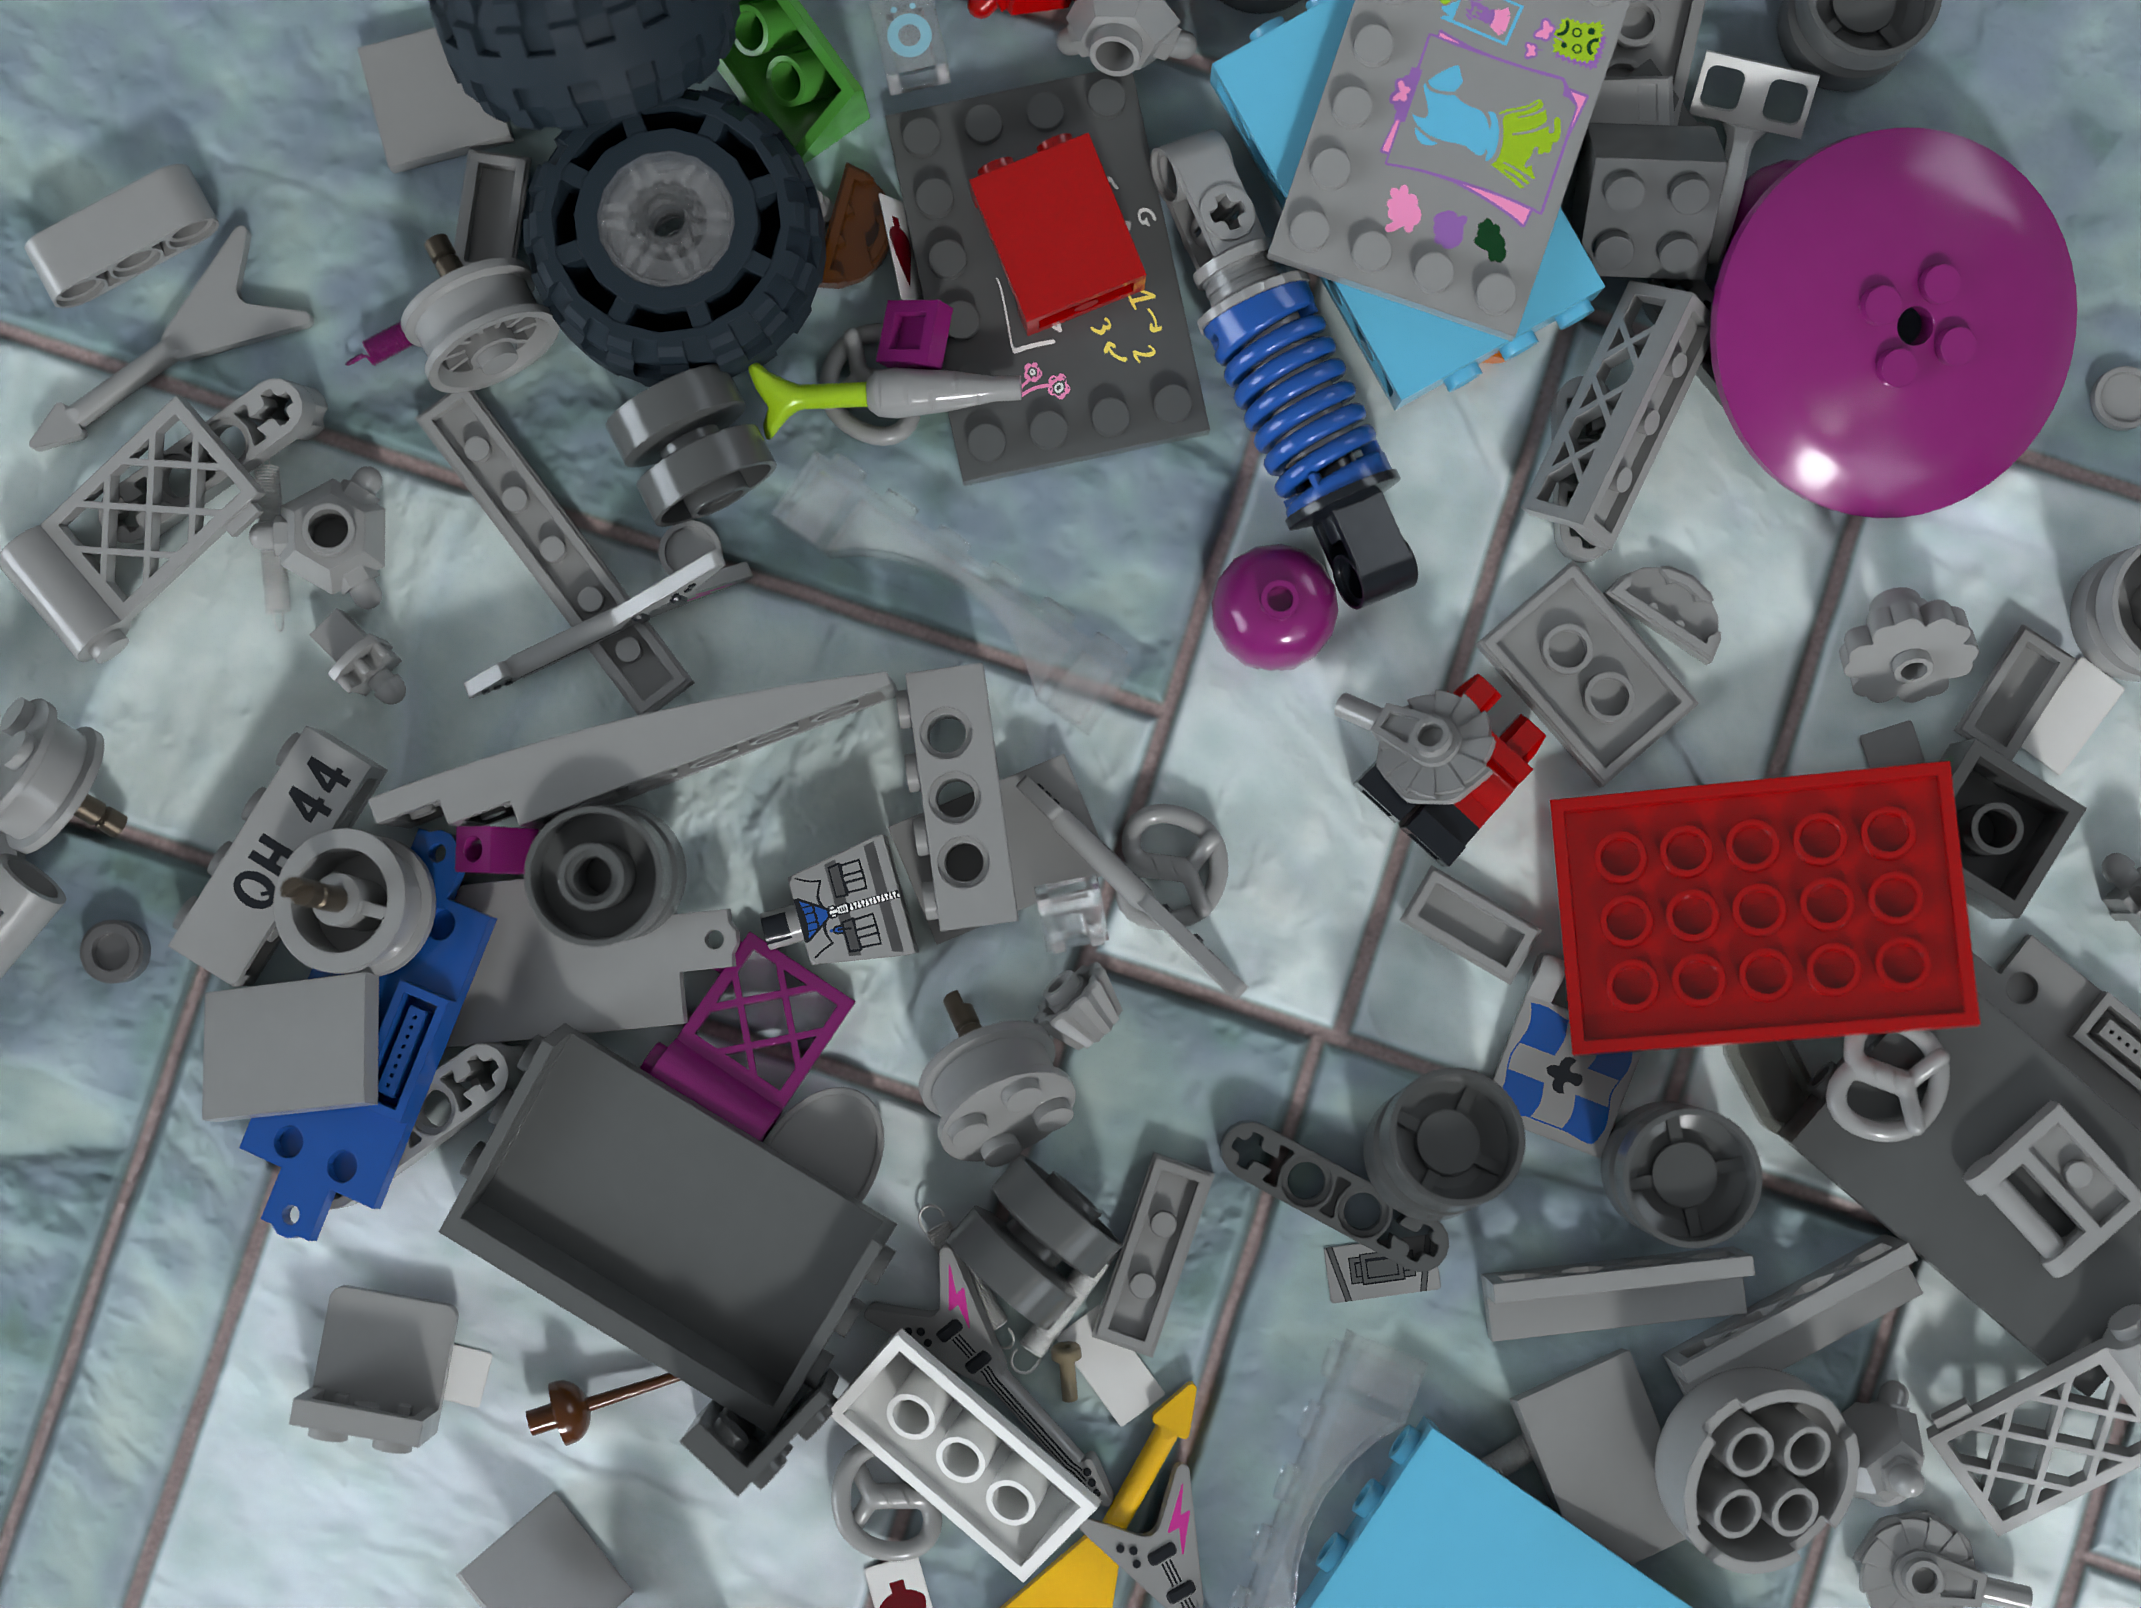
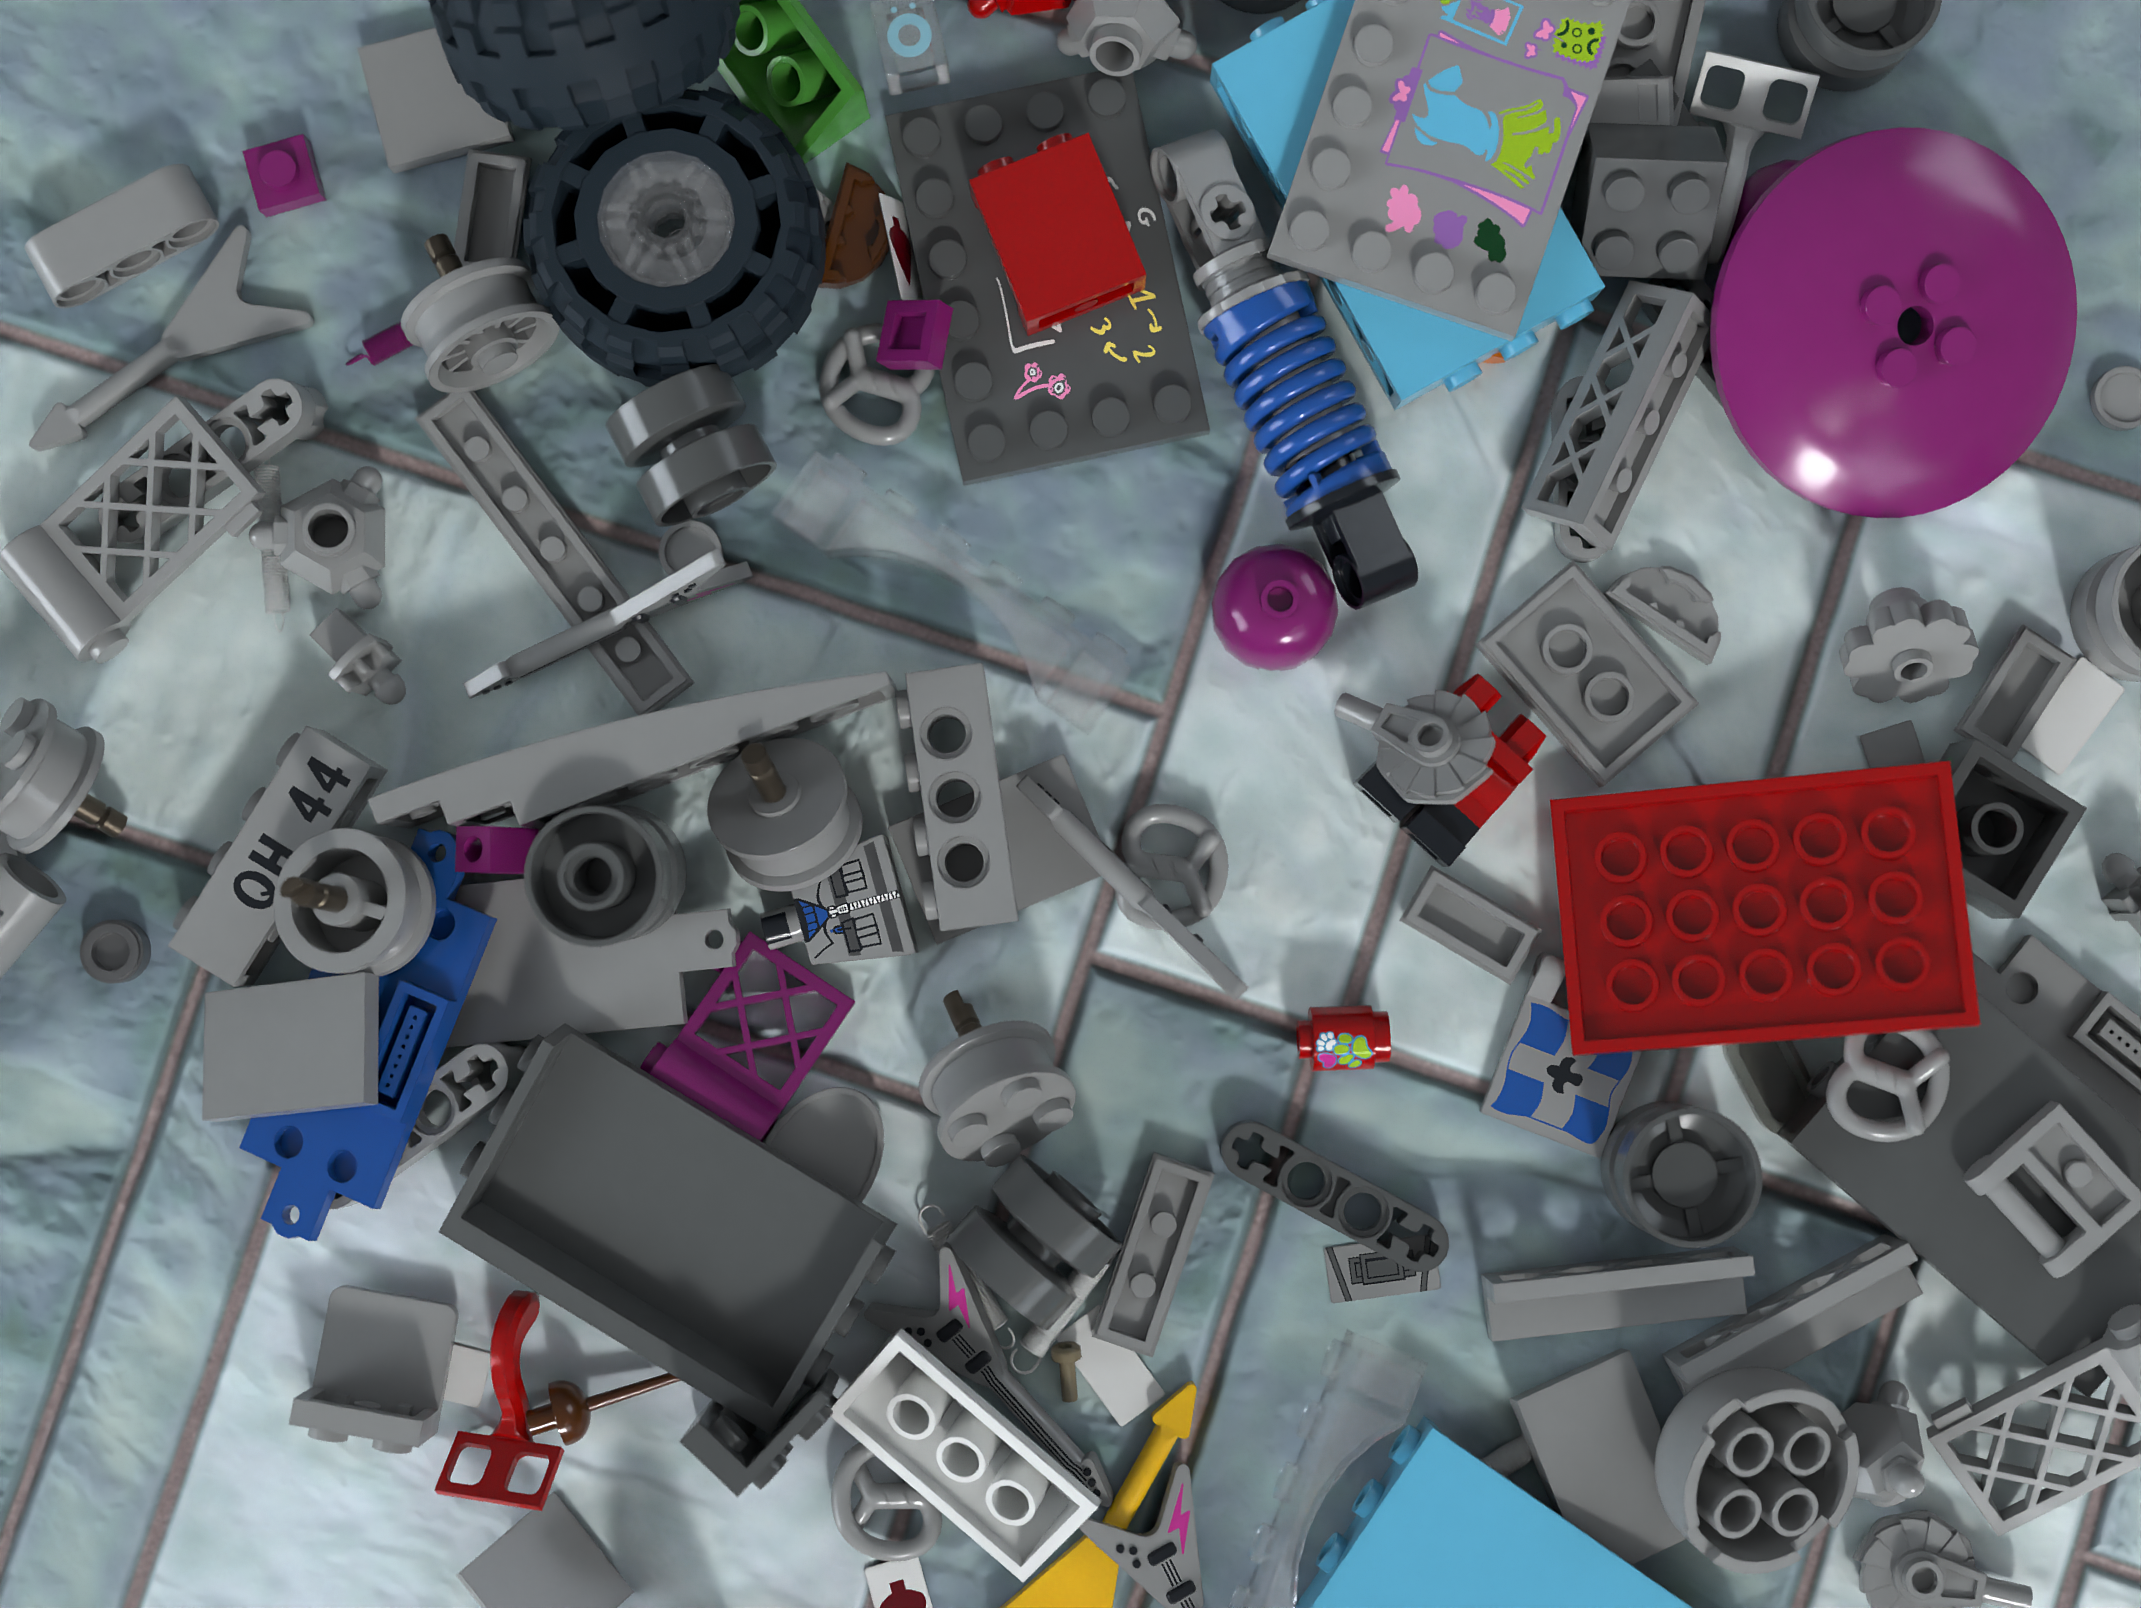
(284, 175): none -> magenta plate
(512, 1435): none -> red piece
(785, 814): none -> light grey wheel
(886, 393): light grey piece -> none
(1072, 913): clear tile -> none
(1079, 1006): light grey piece -> none
(1344, 1038): none -> red brick
(1444, 1144): dark grey wheel -> none

